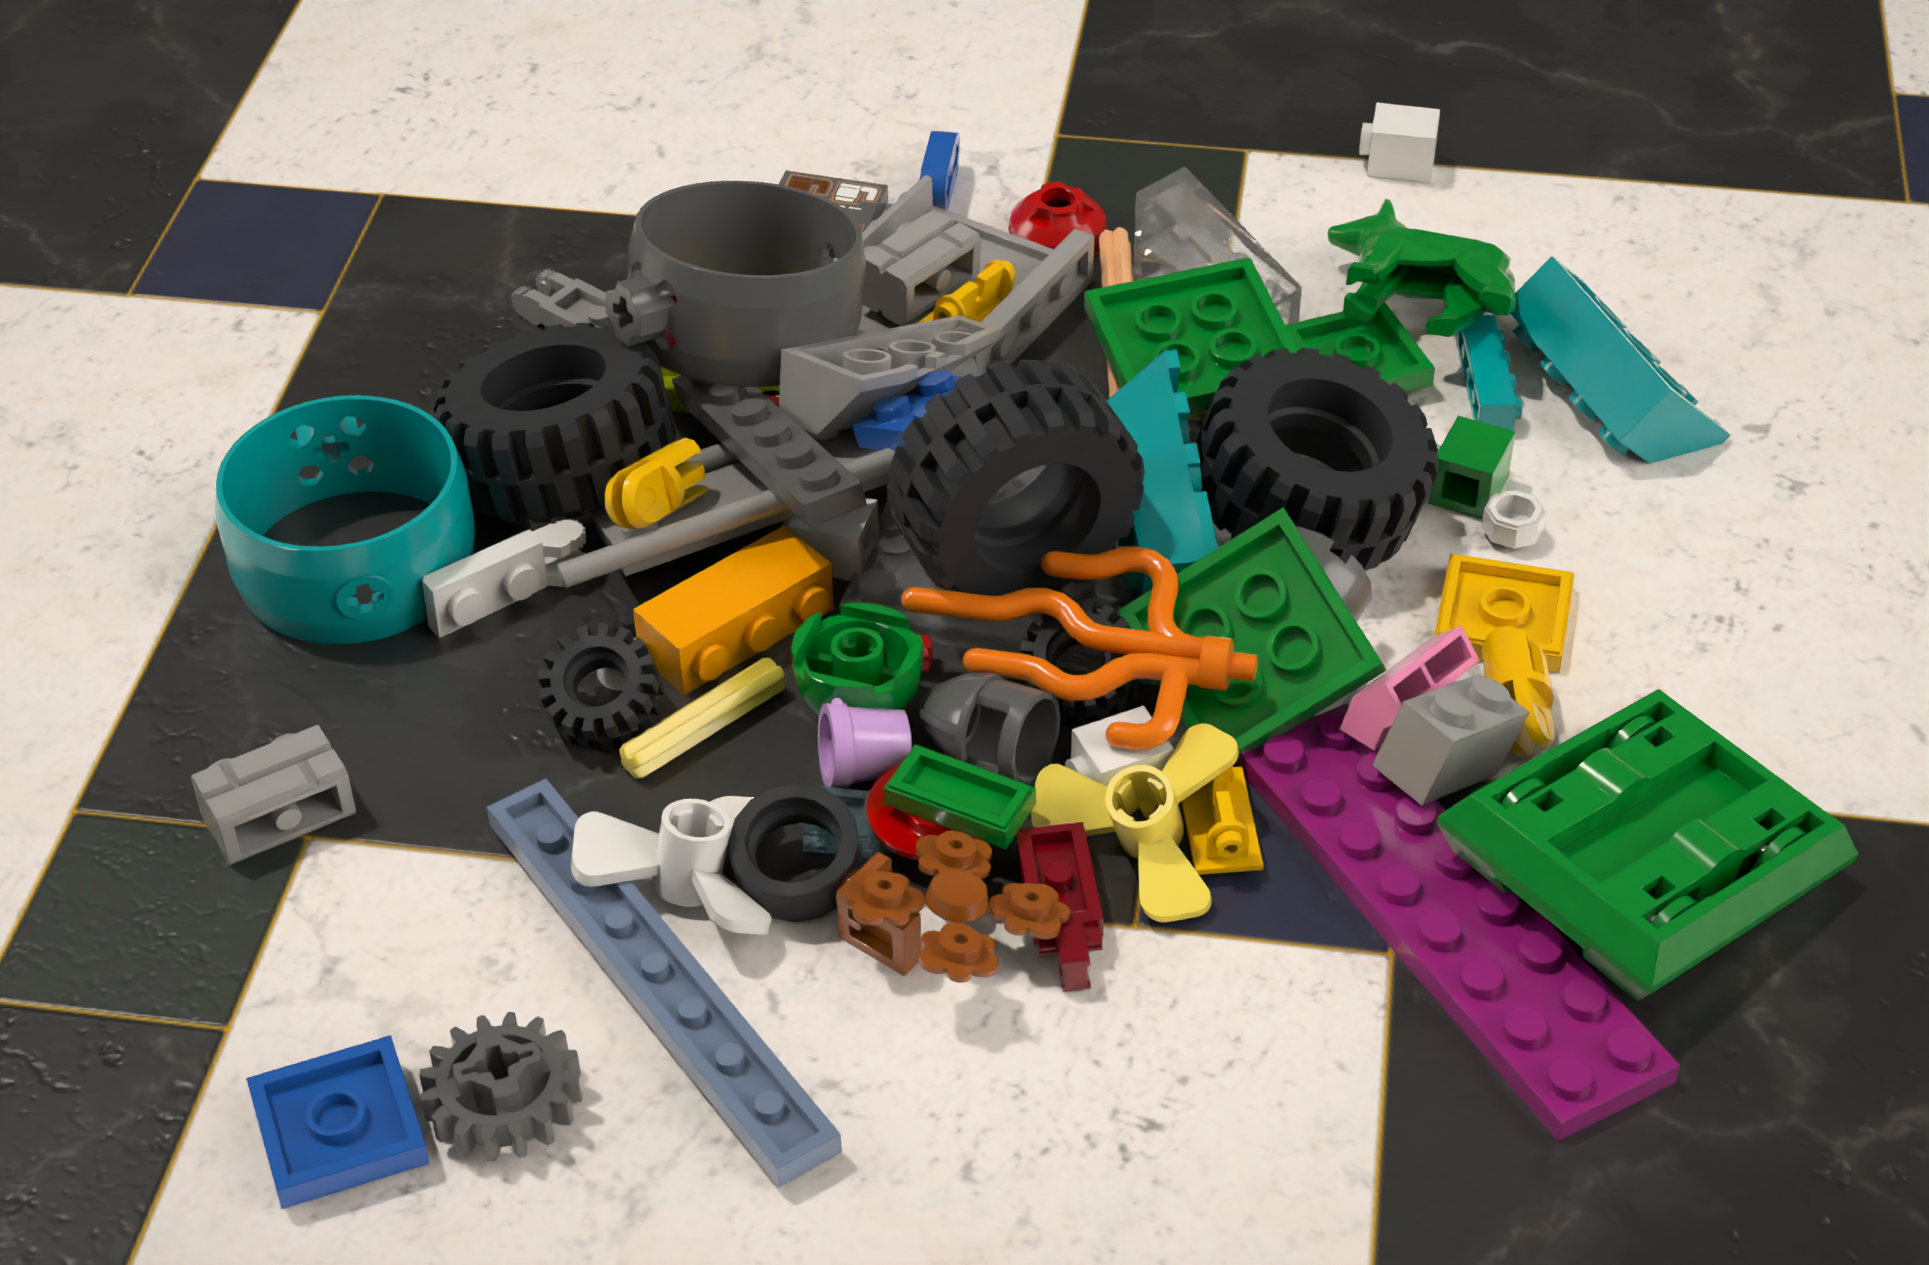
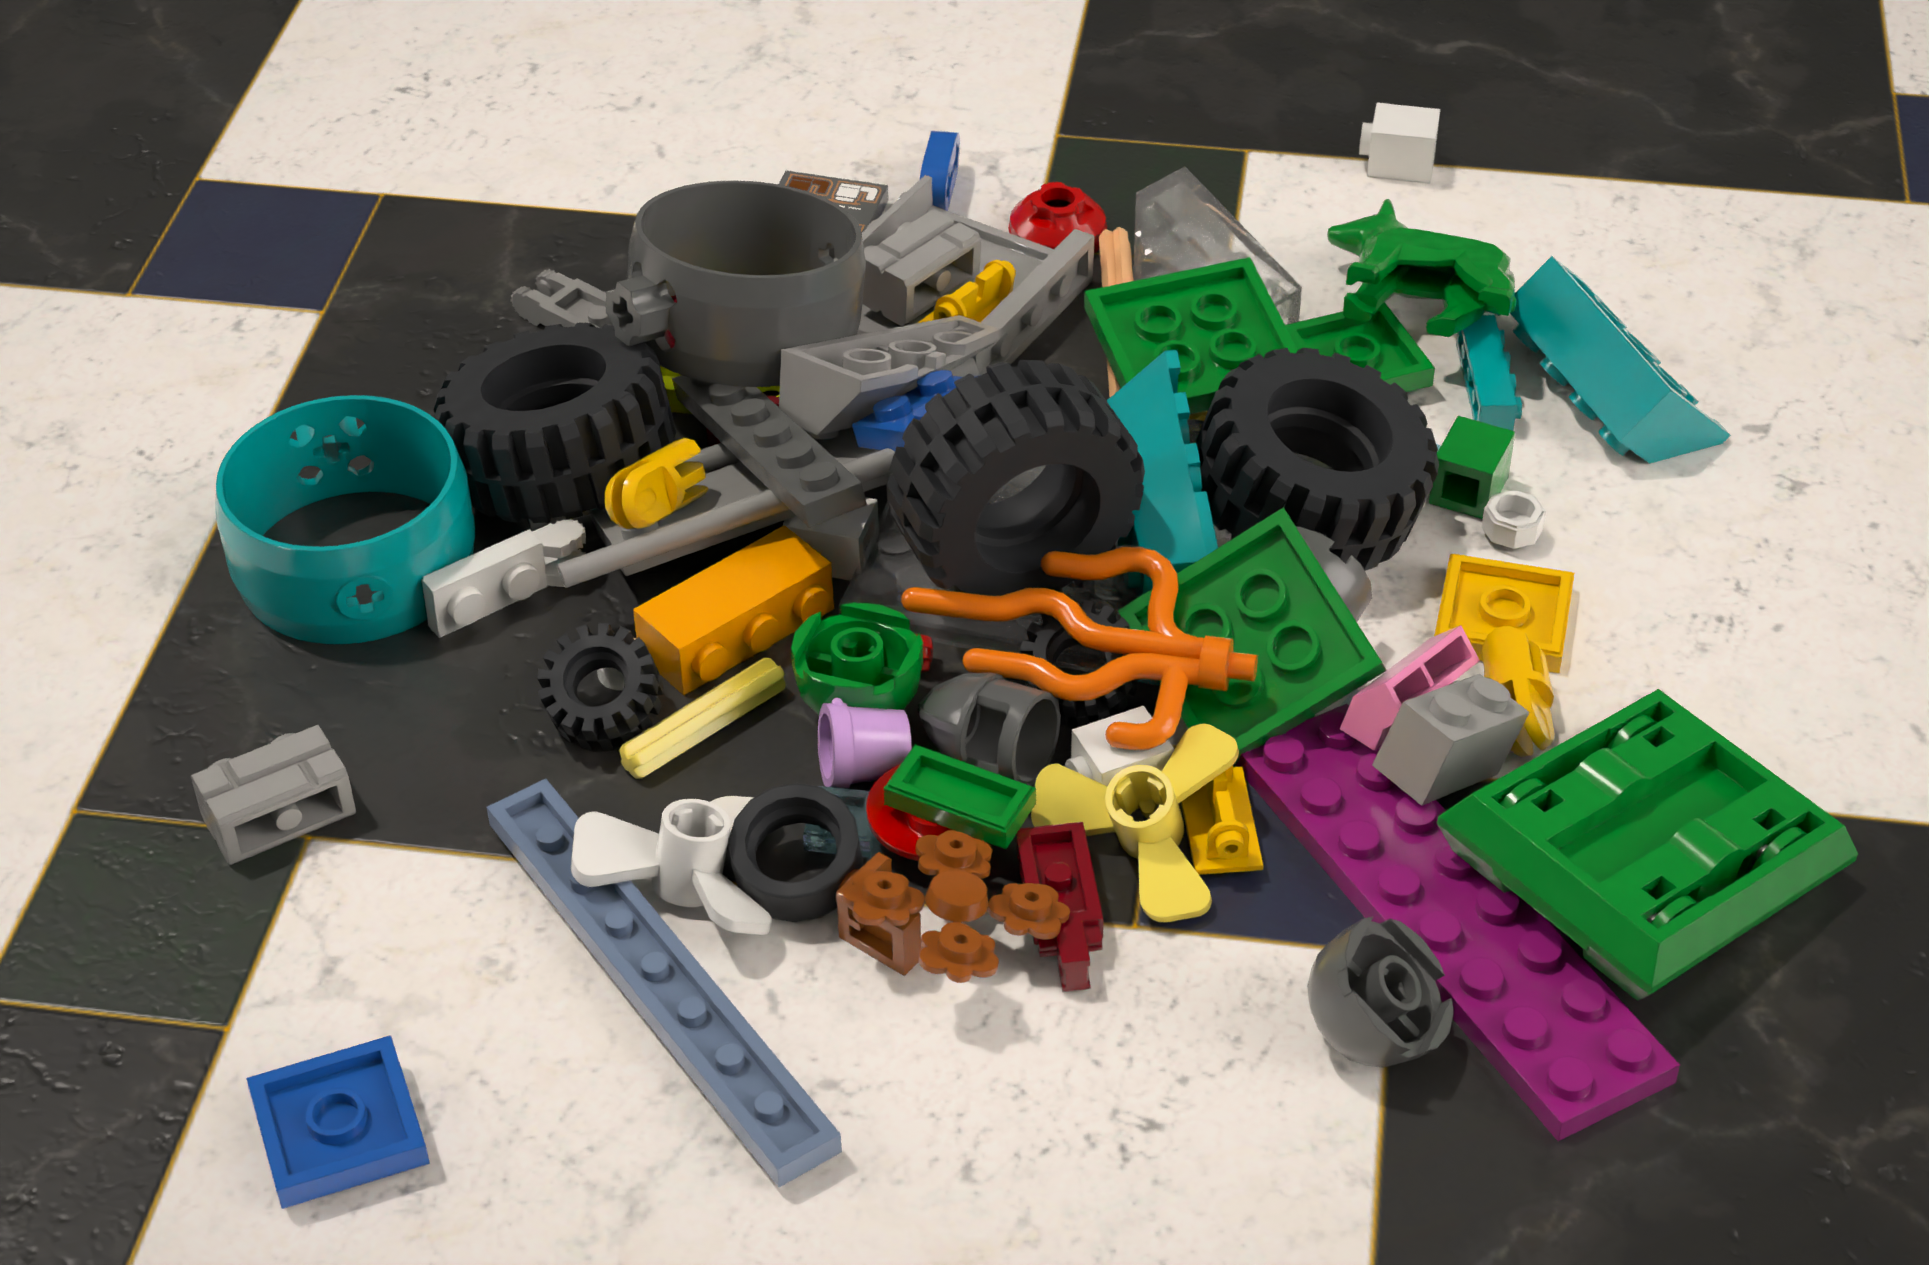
(501, 1086): dark grey gear -> none
(1379, 994): none -> dark grey cylinder

